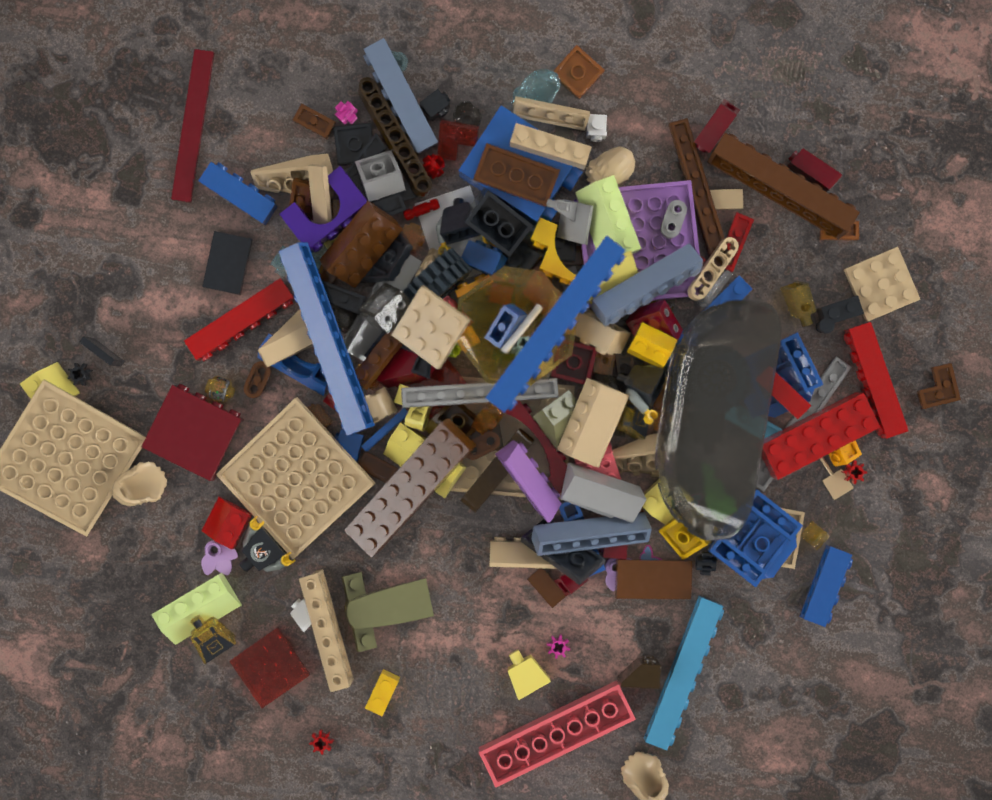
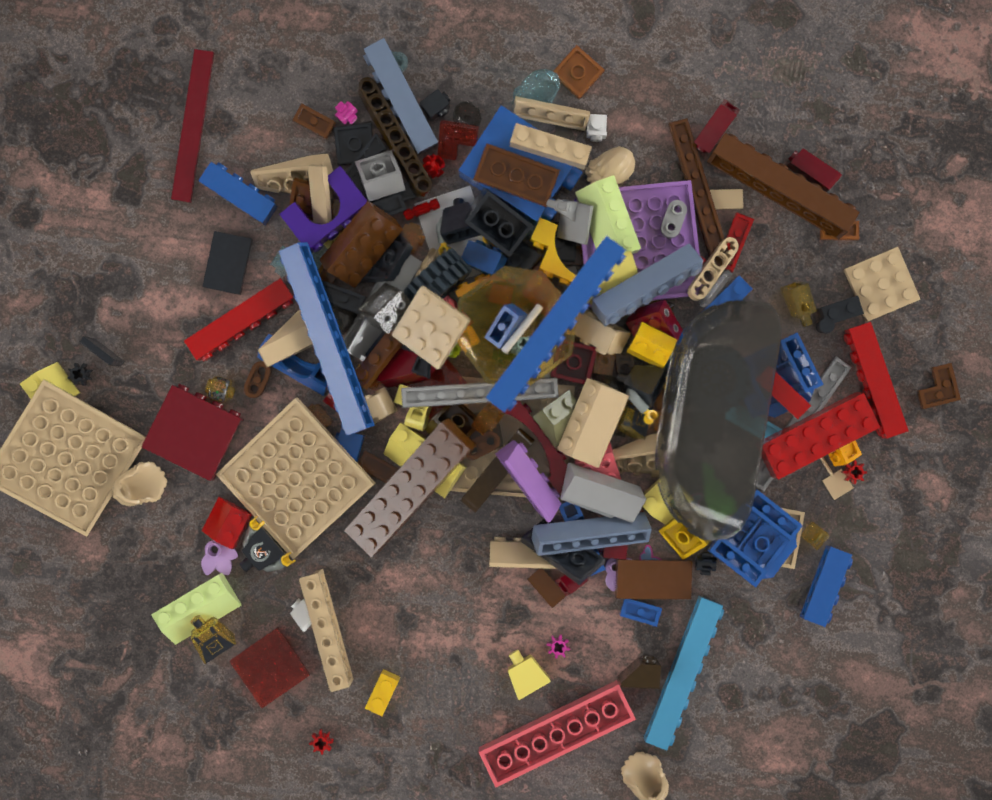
(382, 607): olive slope -> none
(385, 429): blue tile -> none
(640, 611): none -> blue plate

